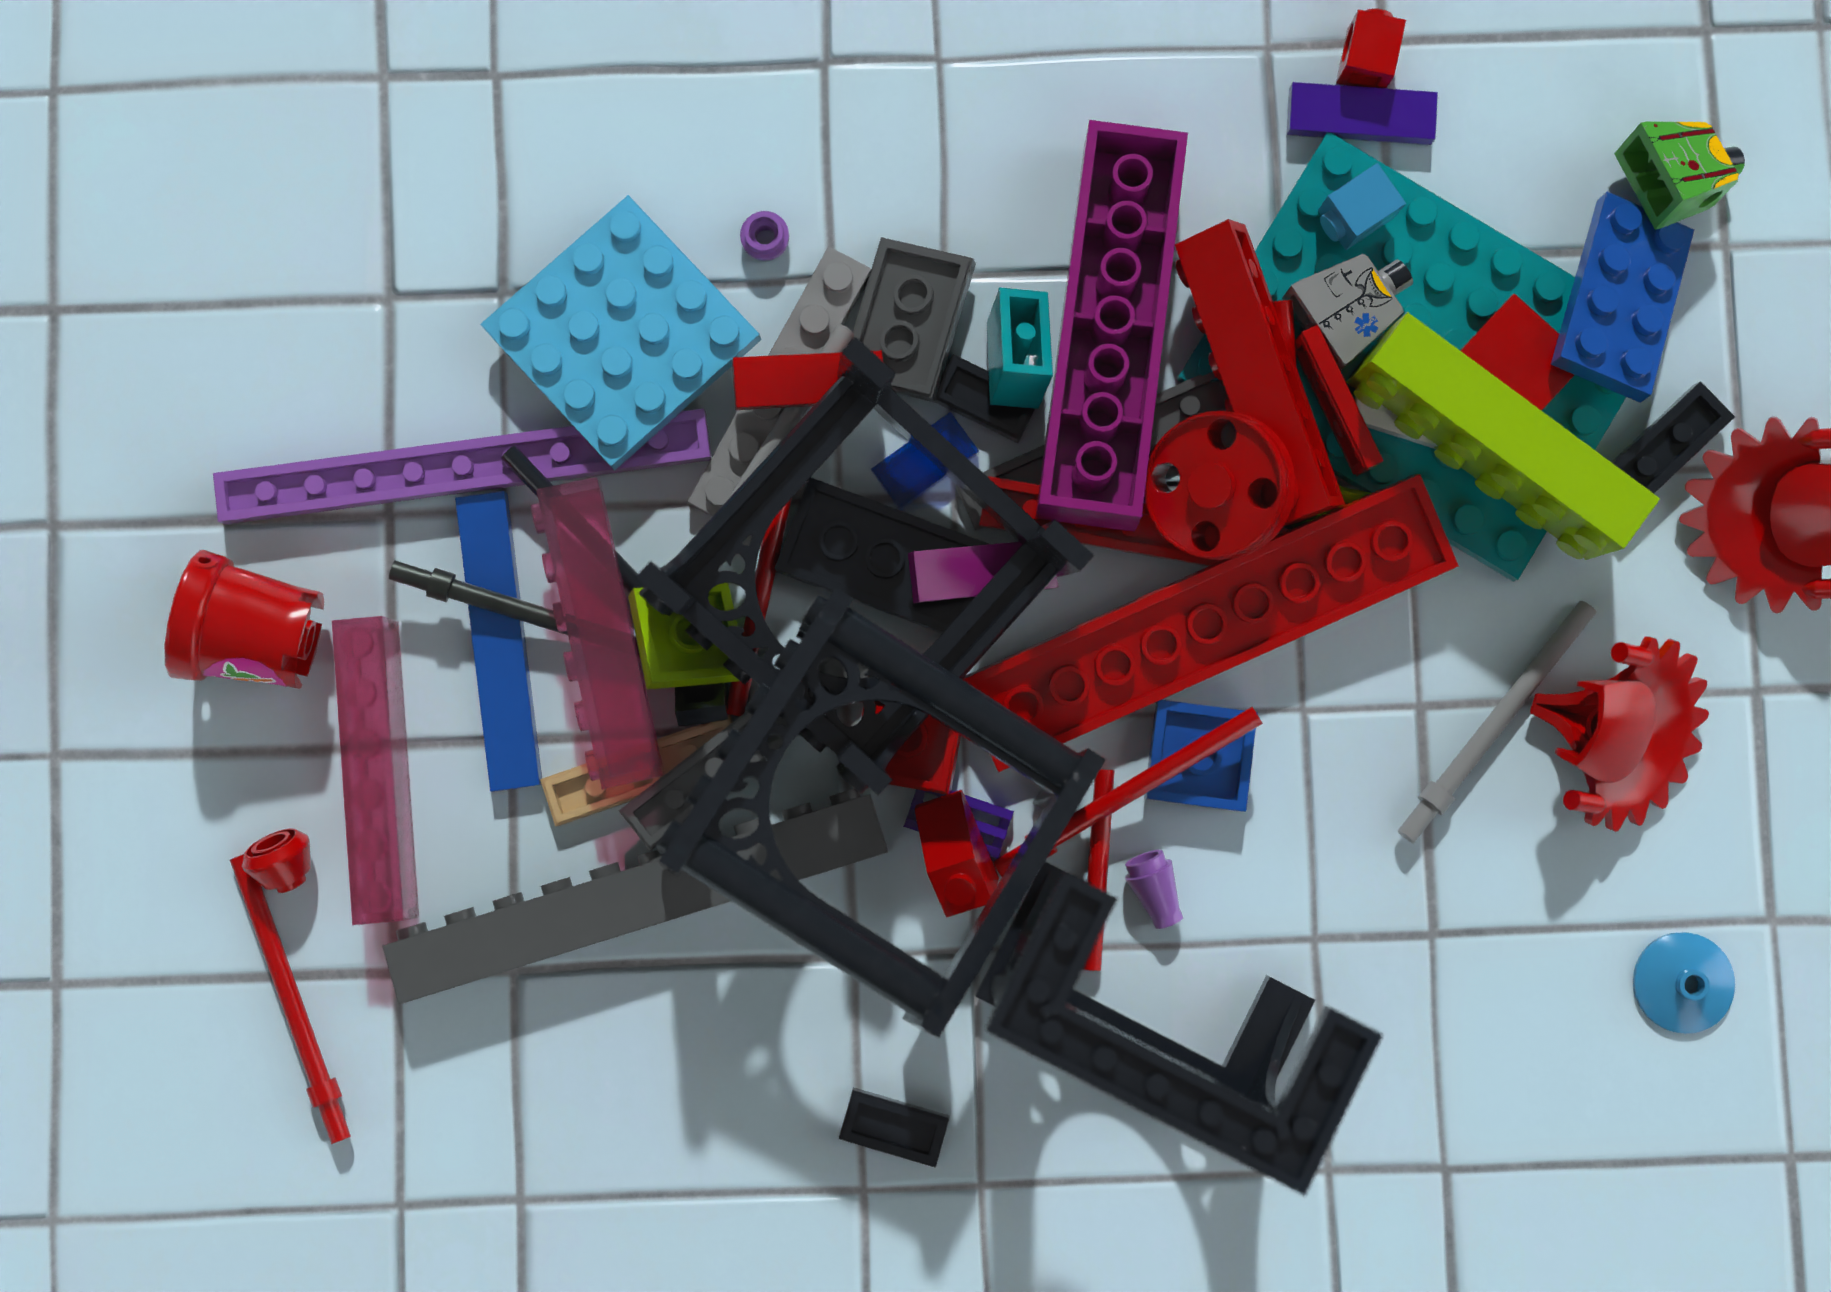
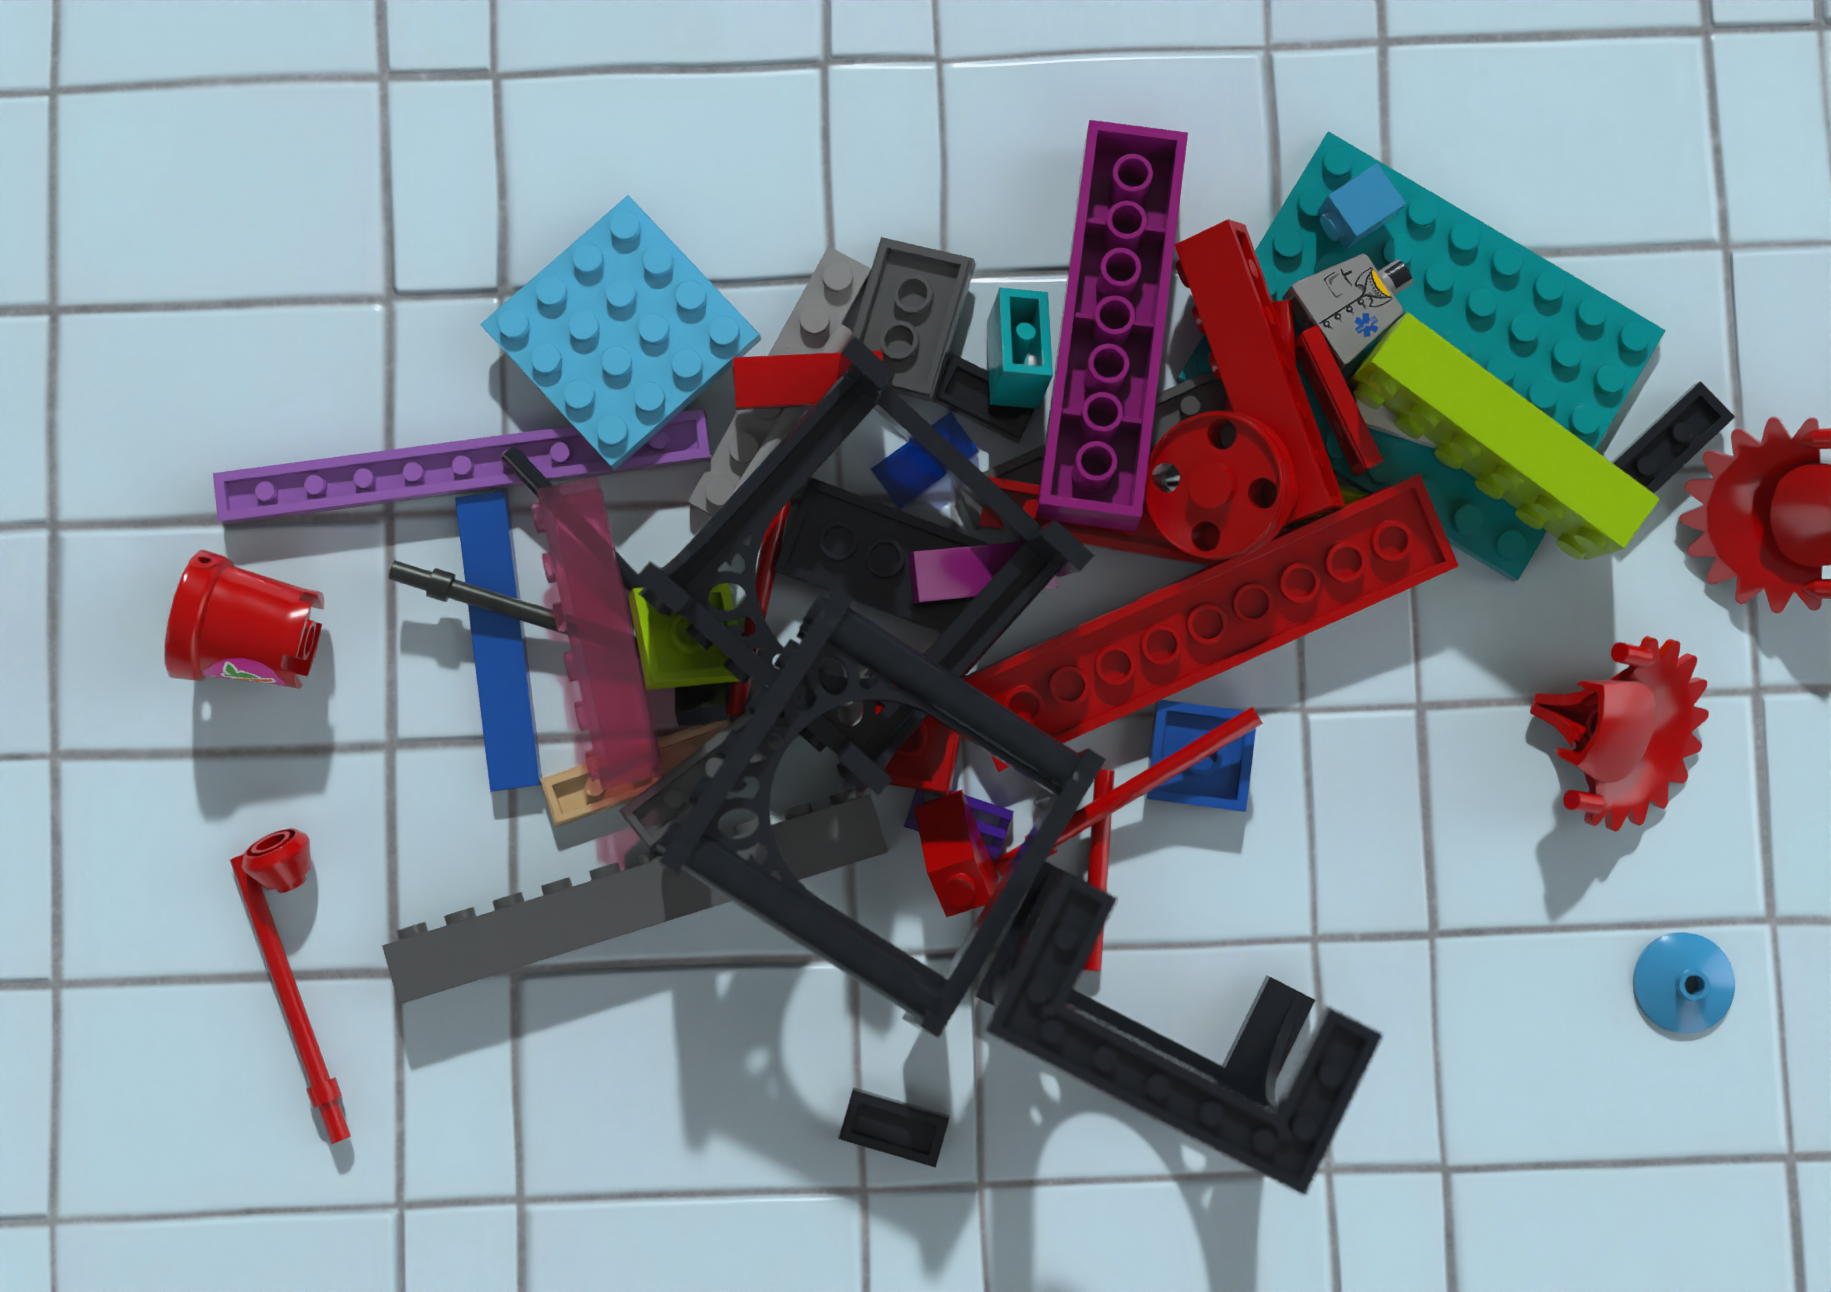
(375, 770): clear pink brick -> none
(759, 222): medium lavender plate -> none
(1154, 885): medium lavender cone -> none
(1362, 113): dark purple tile -> none
(1371, 49): red brick -> none
(1438, 796): light grey bar -> none
(1519, 352): red tile -> none
(1622, 298): blue plate -> none
(1678, 169): bright green torso -> none

